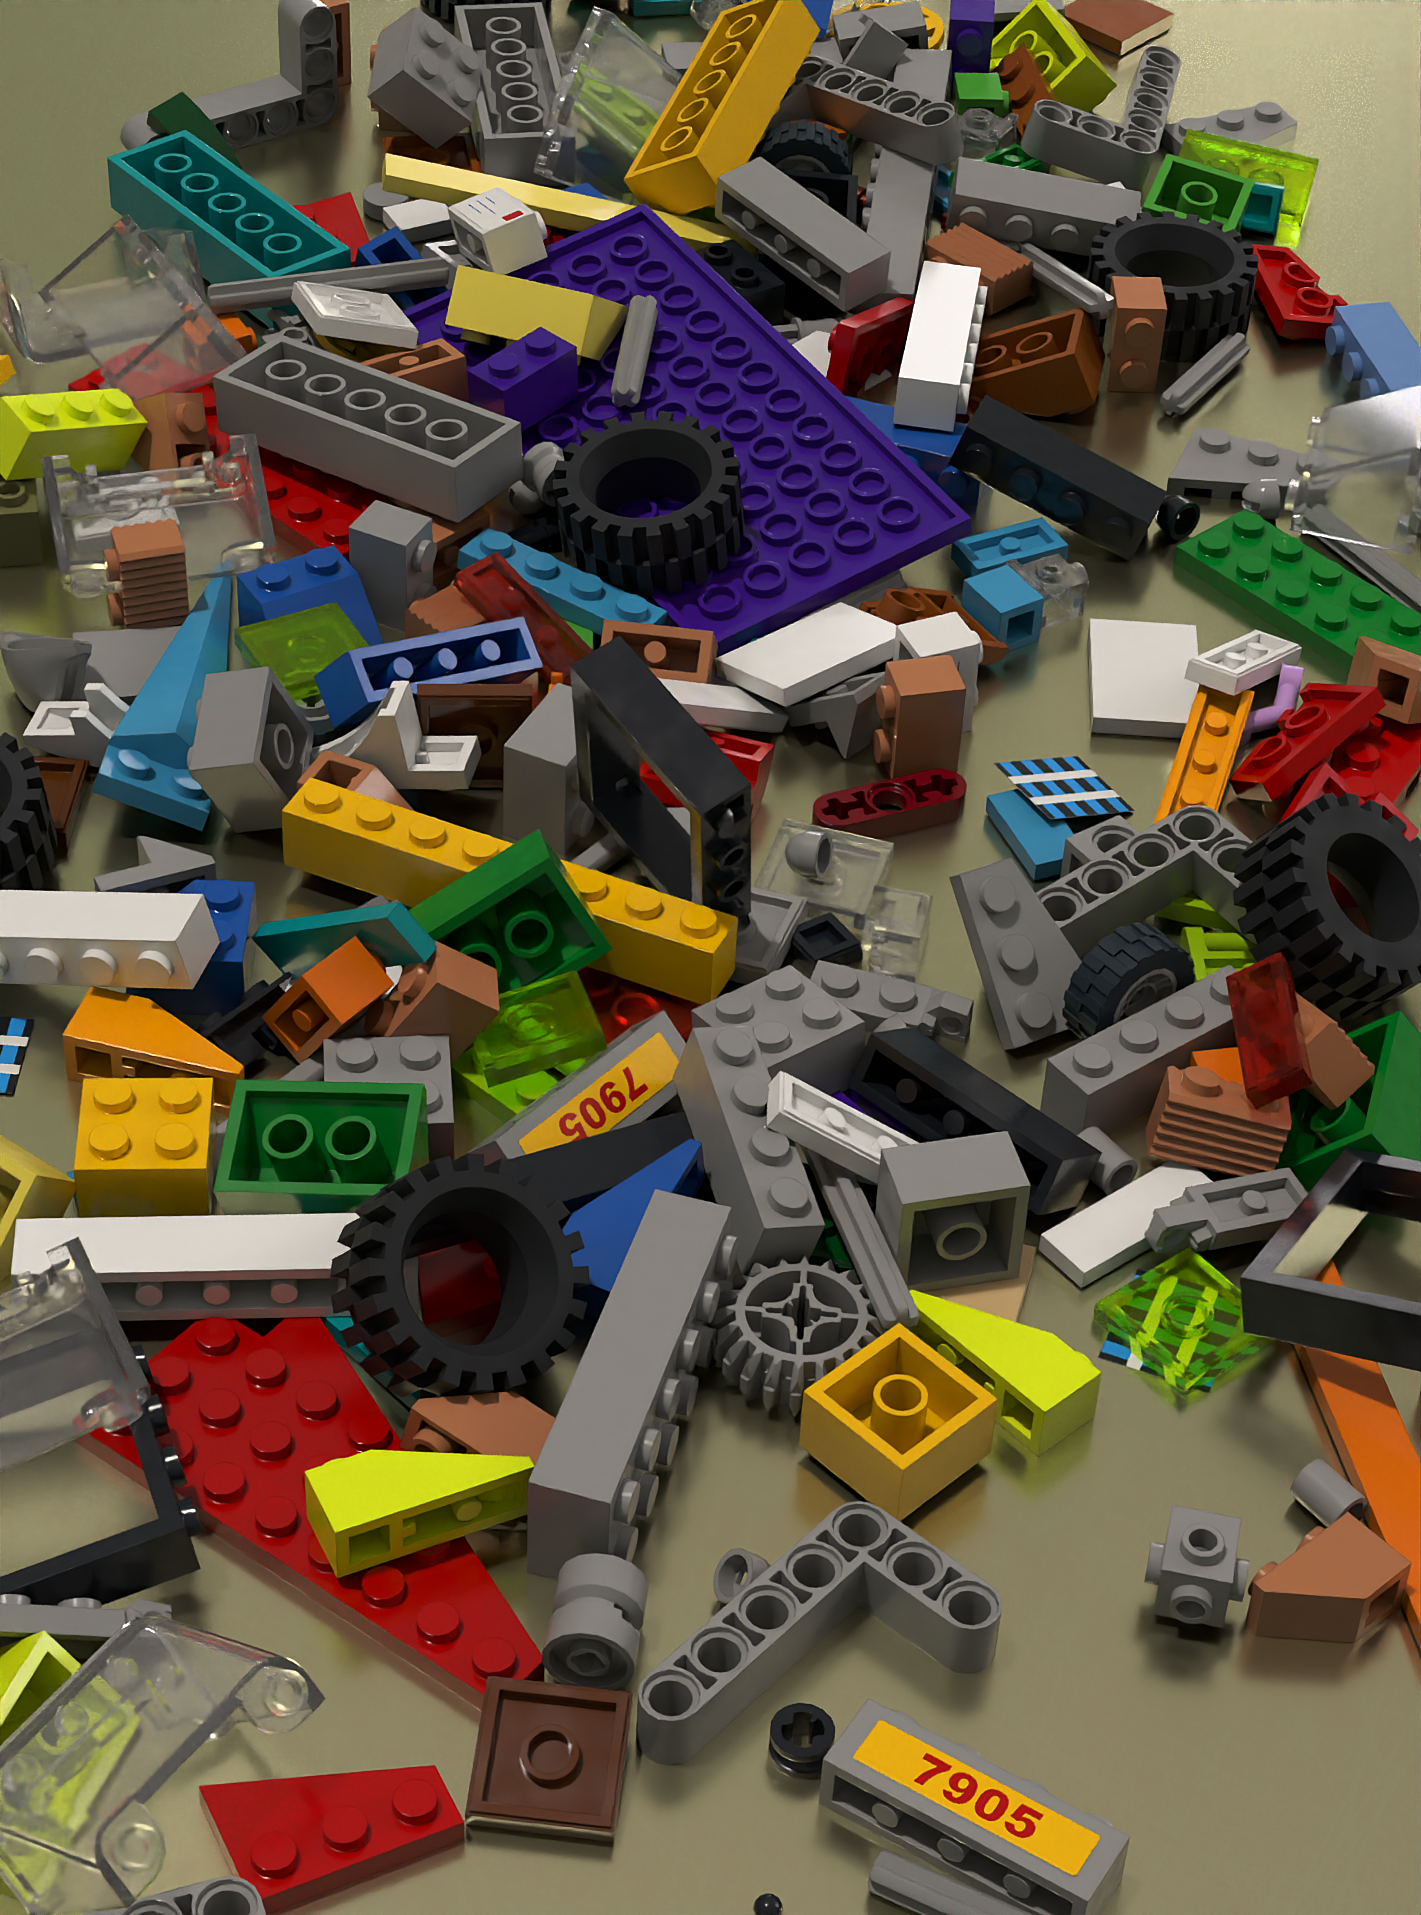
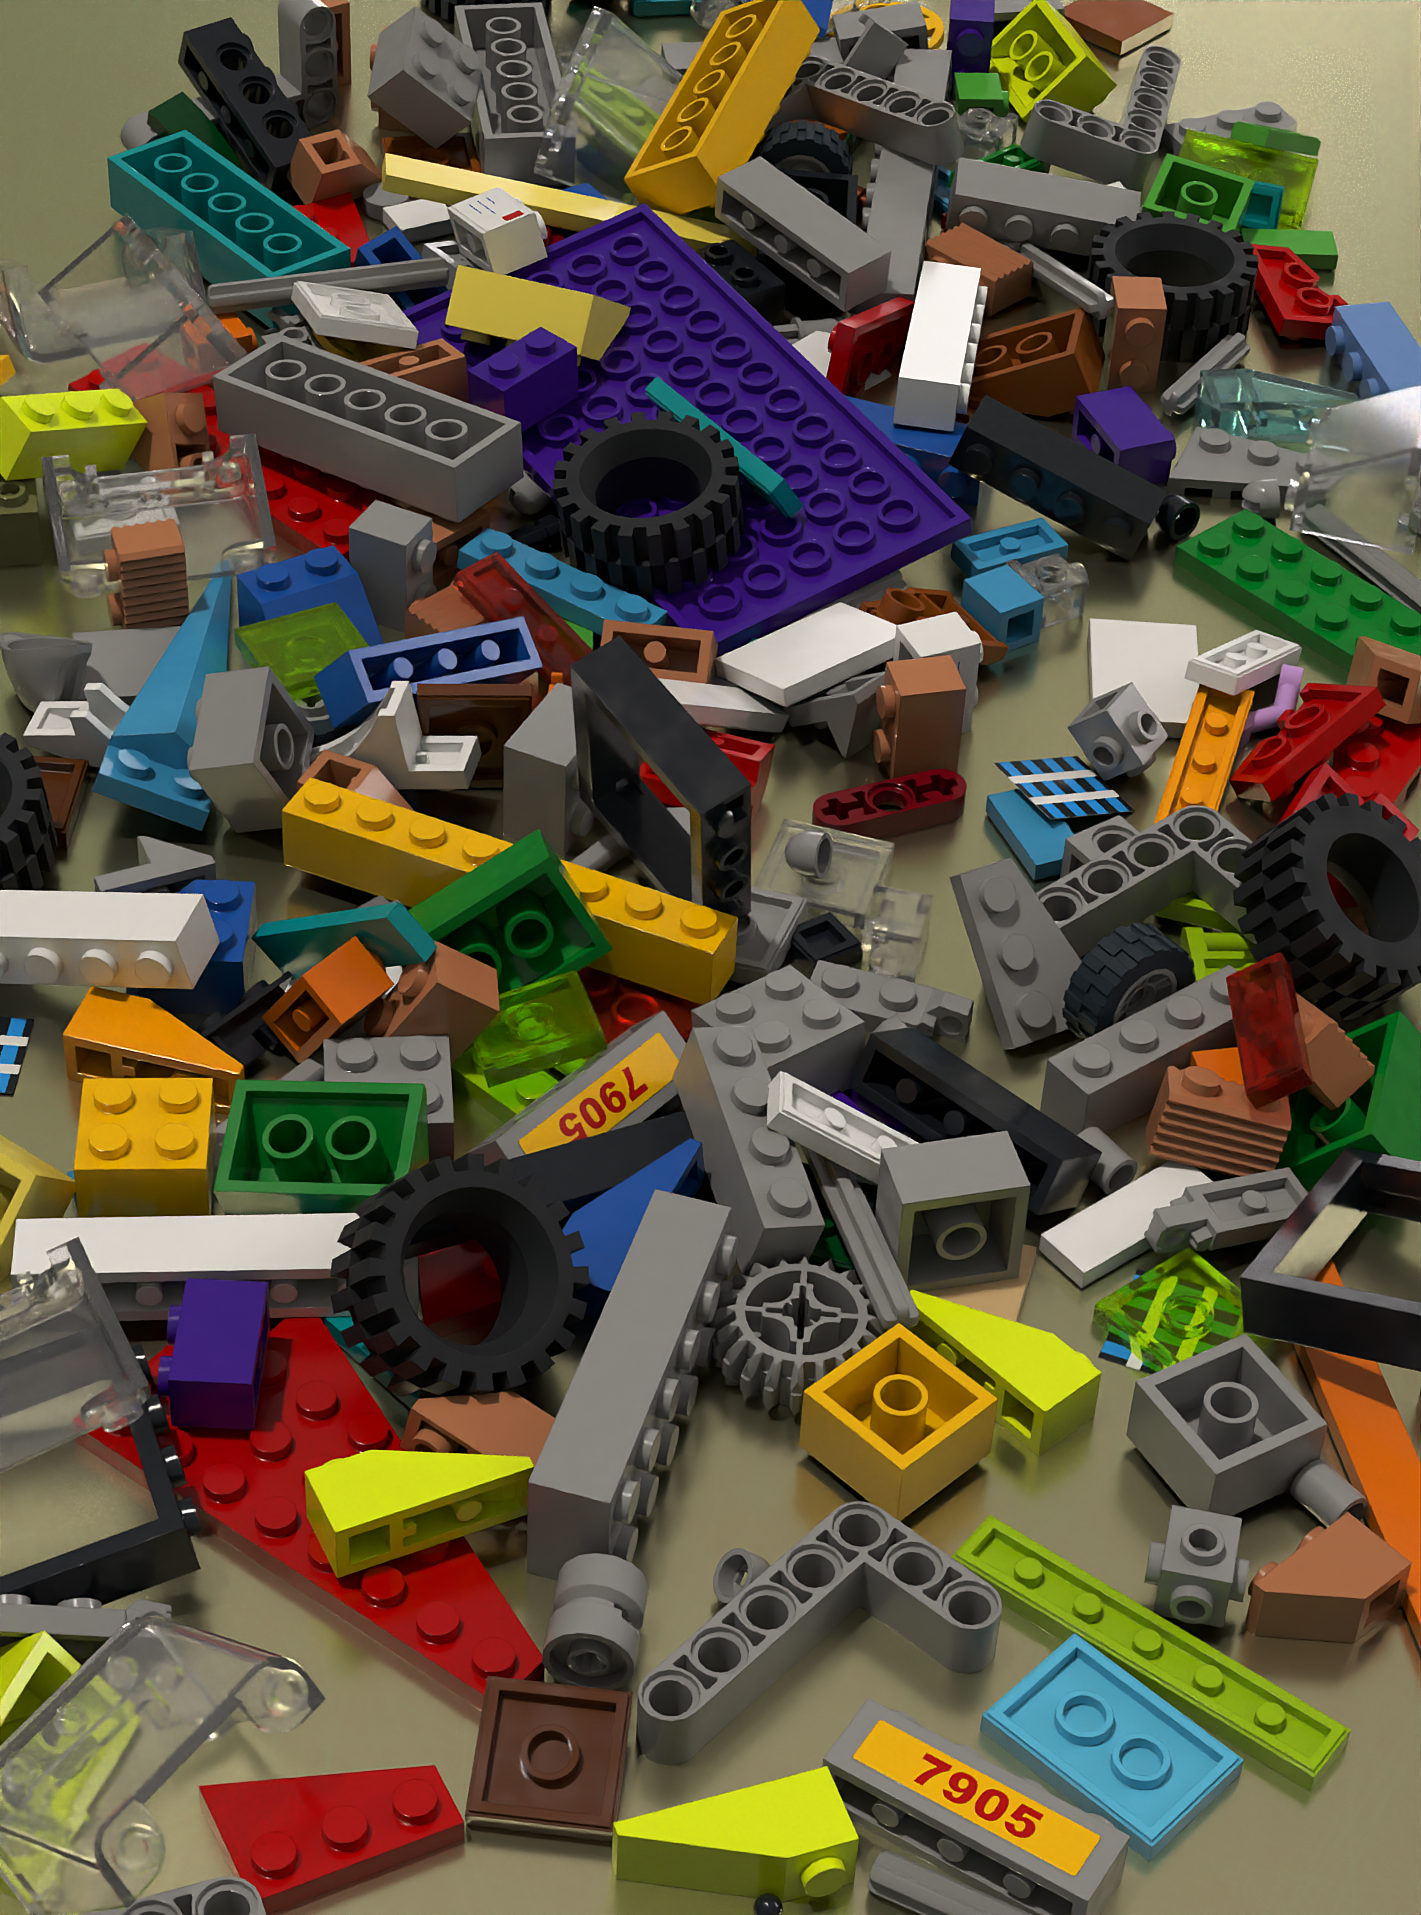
(216, 1354): none -> dark purple brick
(244, 99): none -> black brick
(330, 167): none -> nougat slope
(539, 470): light grey wheel -> none
(634, 351): light grey axle -> none
(748, 1842): none -> neon yellow slope
(752, 470): none -> teal tile
(800, 1719): black bush -> none
(1025, 82): dark orange plate -> none
(1111, 1745): none -> medium azure tile
(1118, 733): none -> light grey brick
(1124, 432): none -> dark purple brick
(1160, 1655): none -> lime tile
(1225, 1427): none -> light grey brick
(1262, 404): none -> clear light blue slope
(1275, 138): none -> bright green tile
(1312, 246): none -> bright green tile

